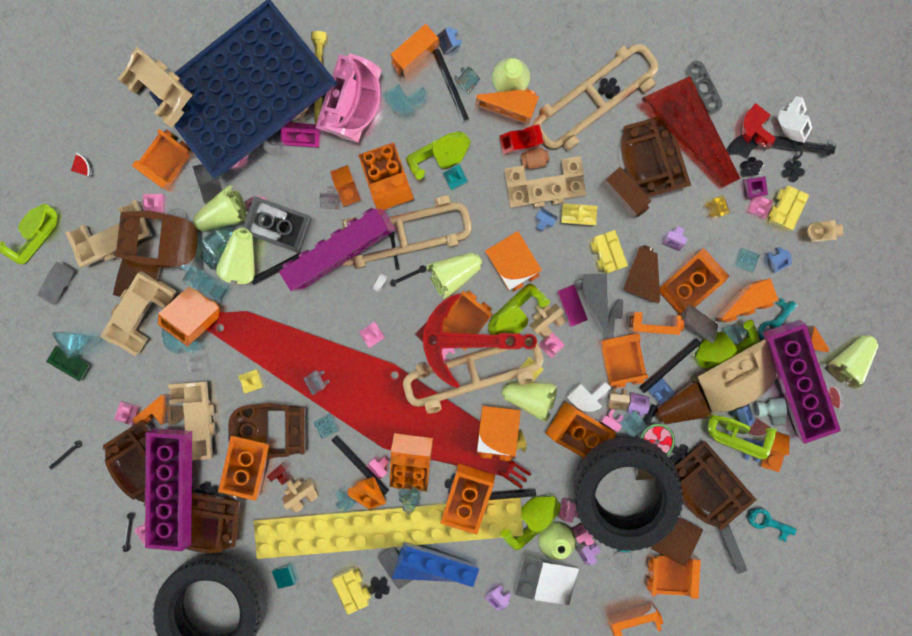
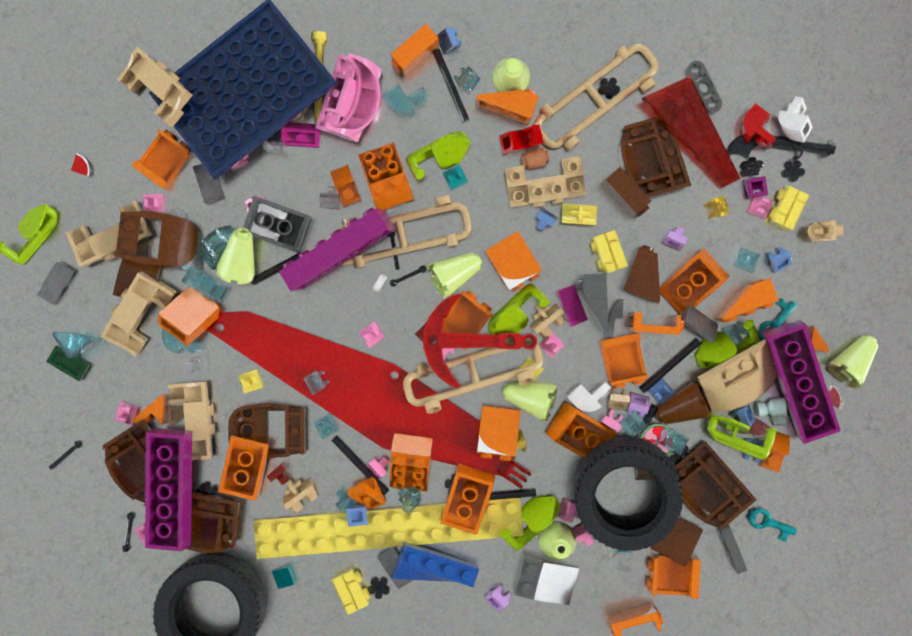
(221, 211): yellowish green cone -> none
(357, 515): none -> medium blue tile
(588, 553): lavender tile -> none
(675, 441): none -> clear light blue tile

